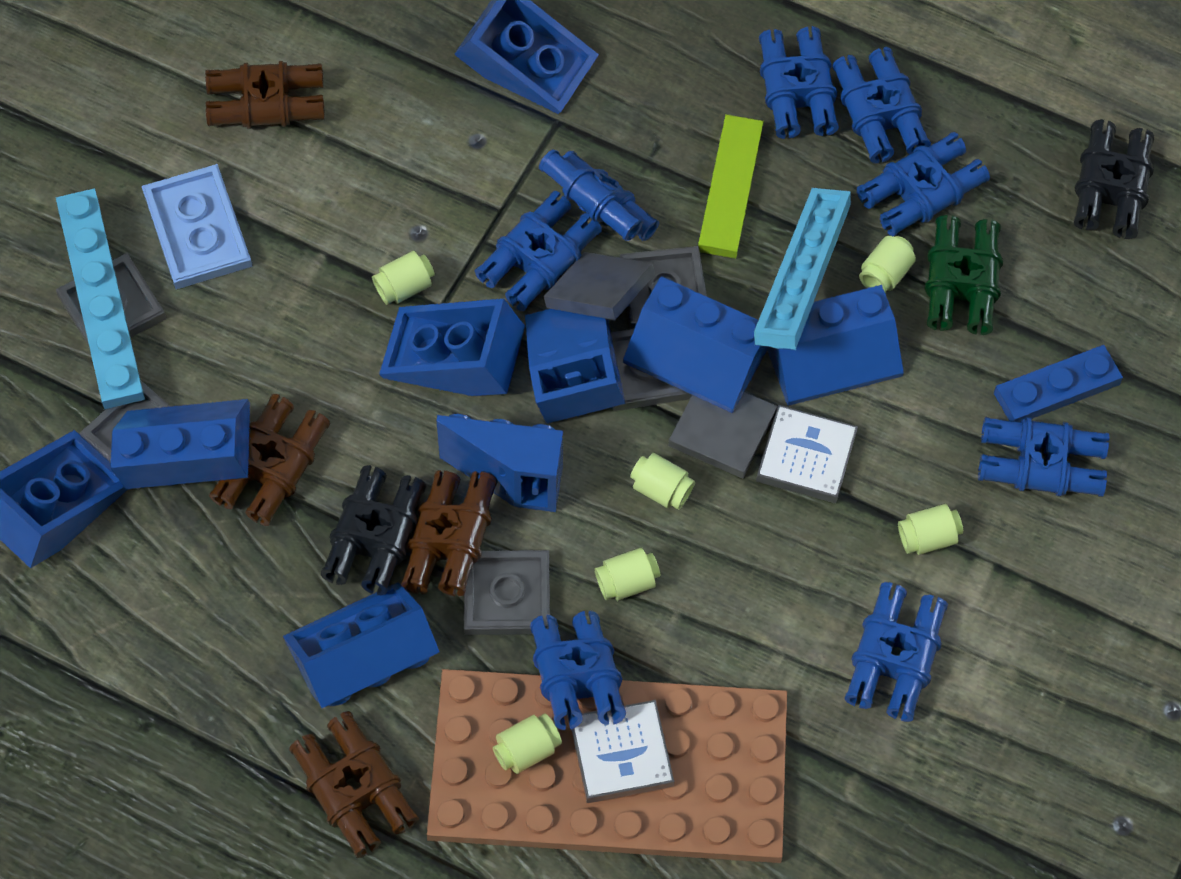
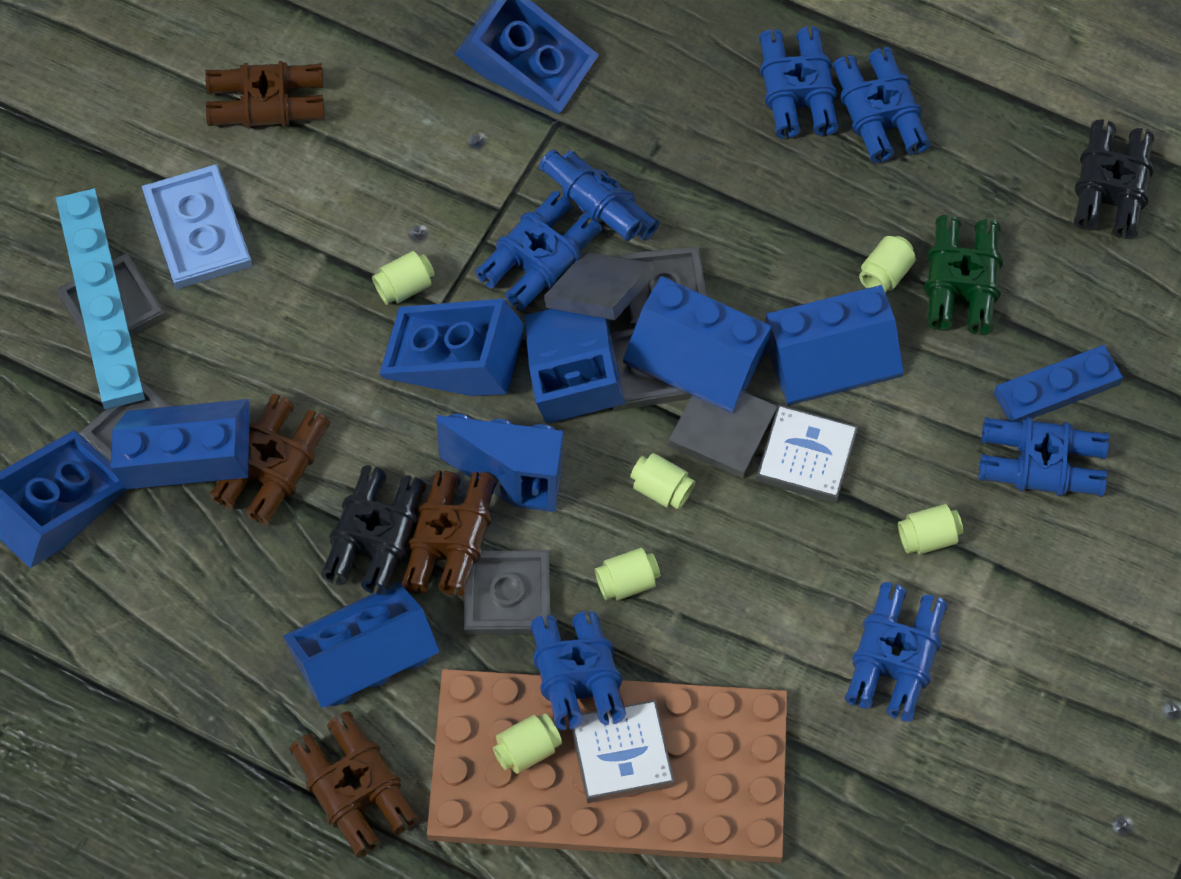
(730, 186): lime tile -> none
(802, 269): medium azure plate -> none
(923, 184): blue pin -> none

